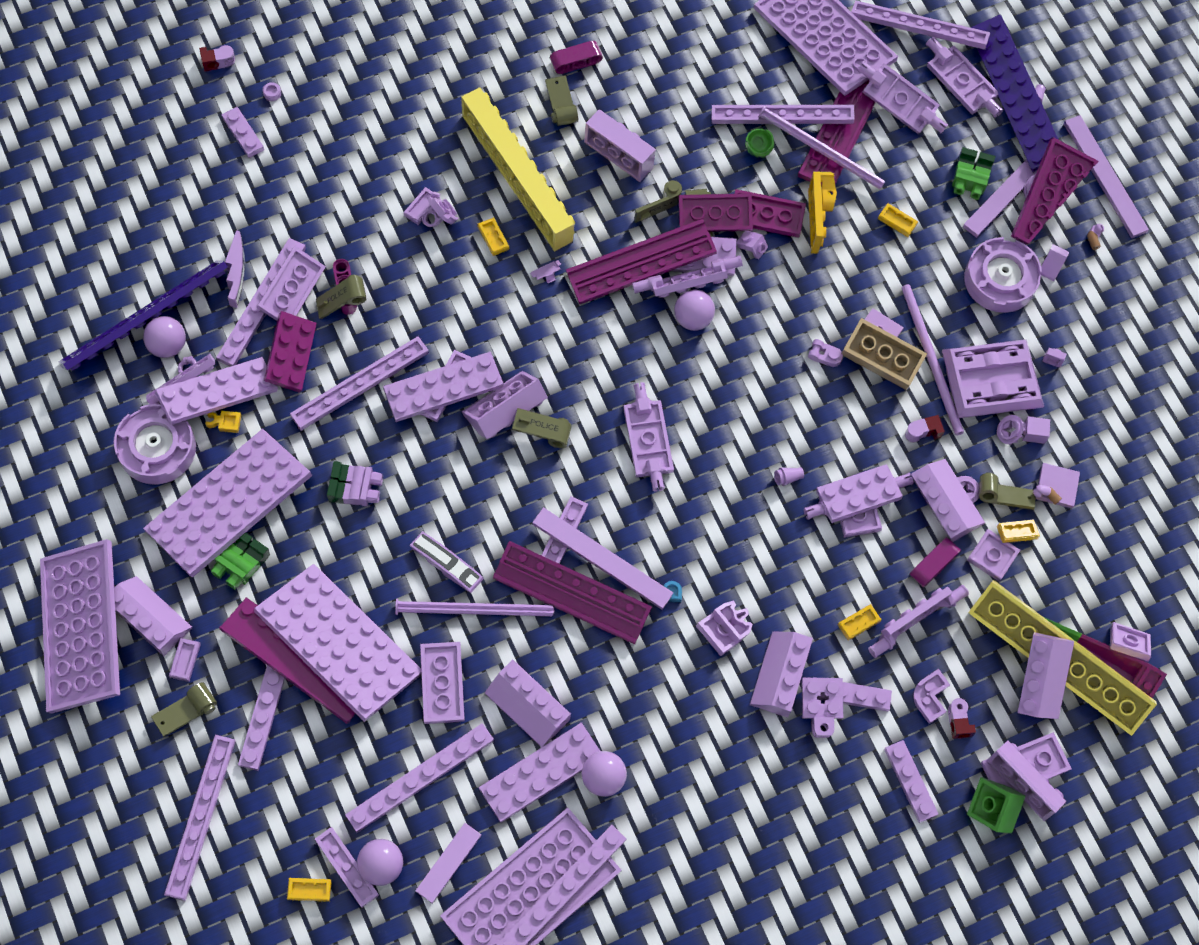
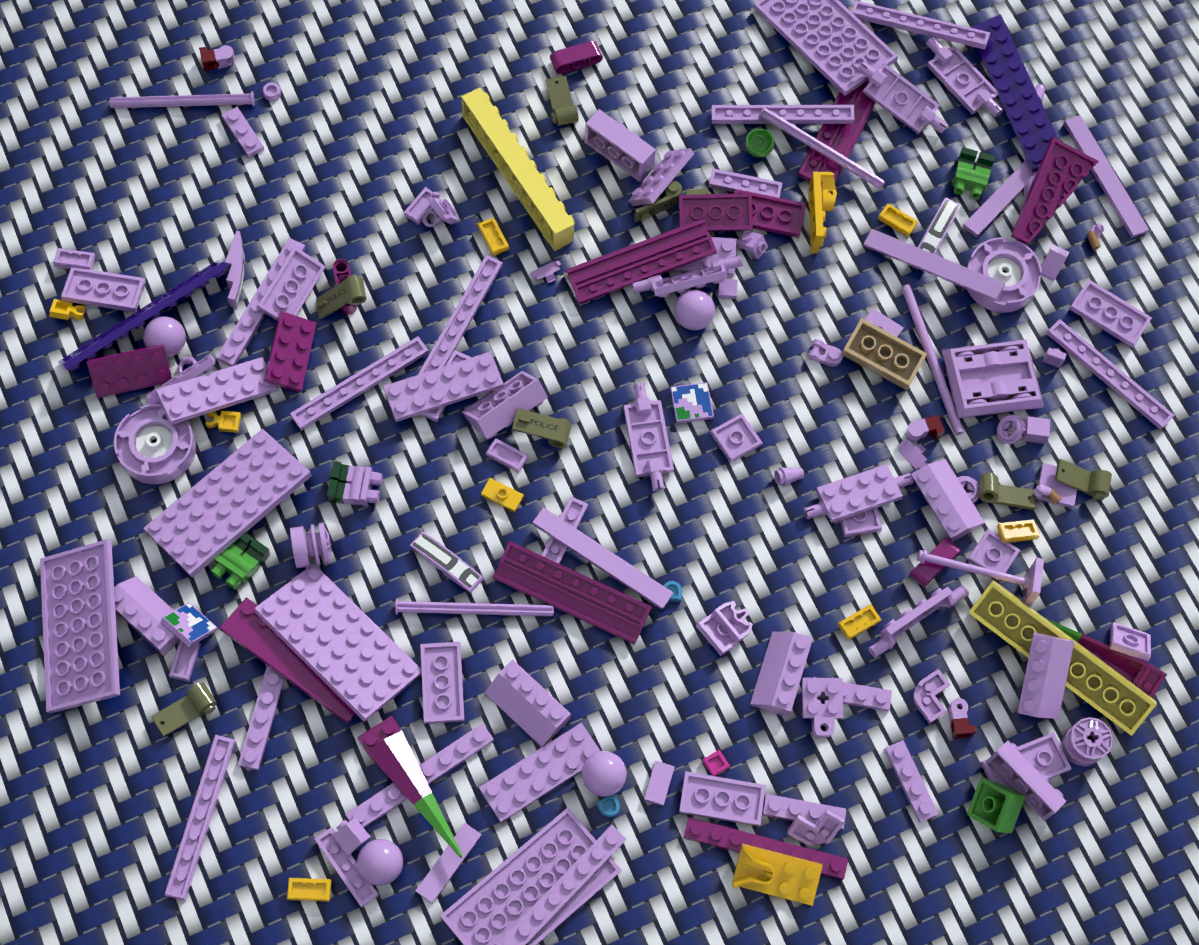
(64, 310): none -> yellow plate
(71, 258): none -> lavender plate
(103, 289): none -> lavender plate
(129, 371): none -> magenta plate
(182, 100): none -> lavender axle
(188, 624): none -> tile
(310, 545): none -> lavender wheel
(350, 835): none -> lavender brick
(393, 755): none -> magenta plate
(463, 314): none -> lavender plate
(502, 495): none -> yellow plate
(507, 455): none -> lavender tile
(609, 806): none -> dark azure tile
(659, 783): none -> lavender tile
(661, 177): none -> lavender plate
(691, 402): none -> tile
(716, 763): none -> dark pink tile
(722, 799): none -> lavender plate
(728, 289): none -> lavender tile
(730, 181): none -> lavender plate
(731, 840): none -> magenta plate
(736, 438): none -> lavender tile
(777, 874): none -> yellow plate
(789, 808): none -> lavender plate
(817, 833): none -> lavender plate
(913, 454): none -> lavender piece
(934, 264): none -> lavender tile
(939, 226): none -> slope
(1030, 583): none -> lavender tile
(1080, 749): none -> lavender wheel
(1092, 483): none -> olive door
(1110, 313): none -> lavender plate
(1110, 374): none -> lavender plate

